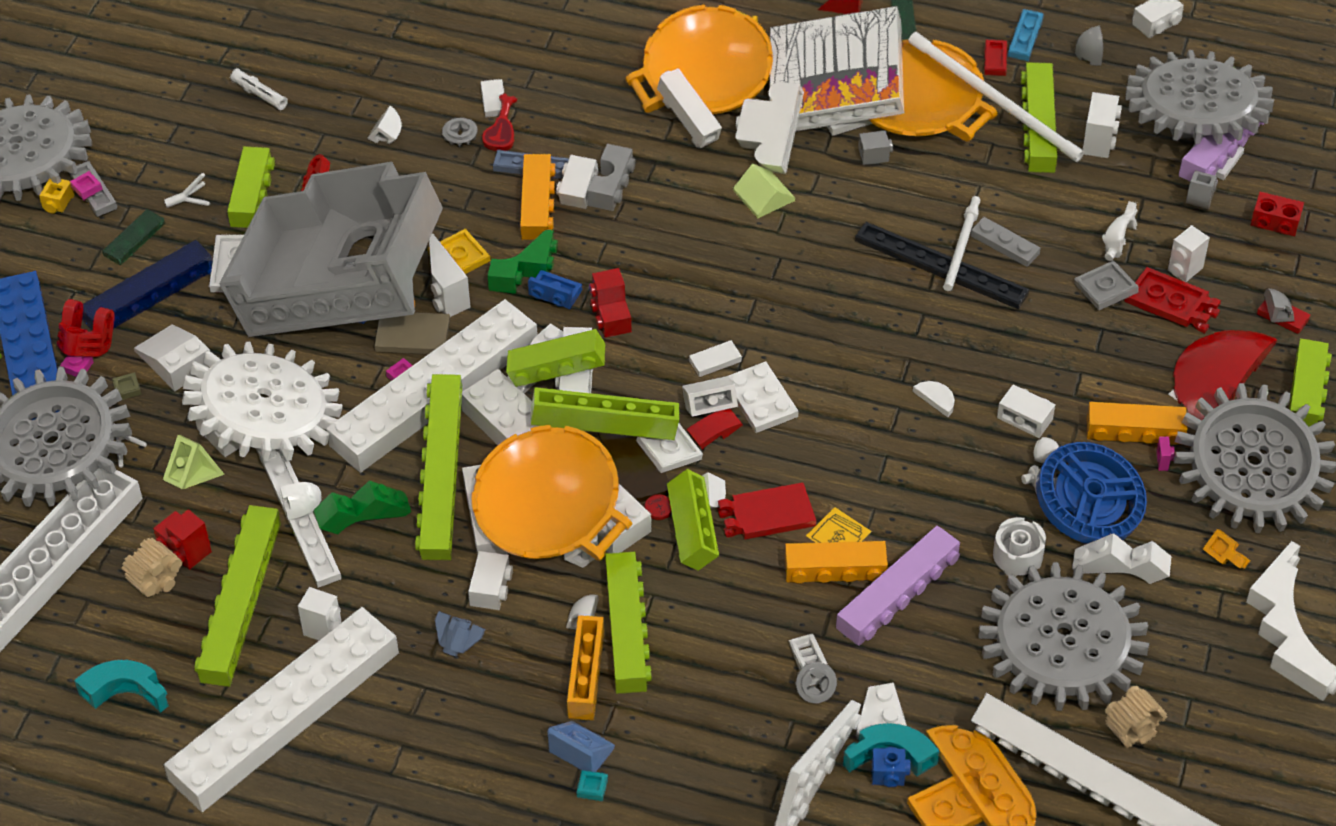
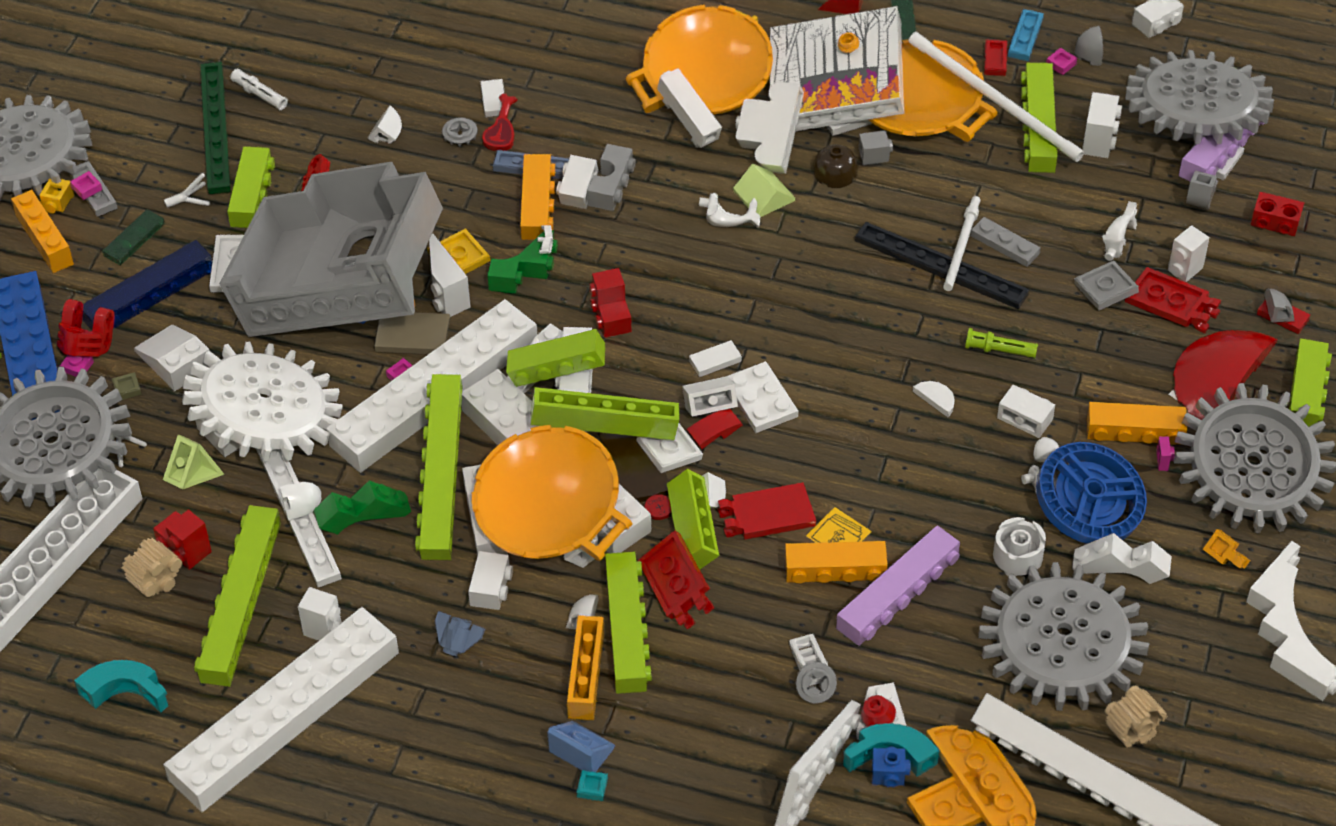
(42, 231): none -> light orange brick
(215, 128): none -> dark green plate
(547, 240): none -> white piece
(554, 289): blue bracket -> none
(676, 579): none -> red tile
(718, 217): none -> white animal
(835, 166): none -> dark brown cylinder
(848, 42): none -> light orange plate
(878, 711): none -> red cone
(990, 342): none -> lime pin
(1062, 61): none -> dark pink plate

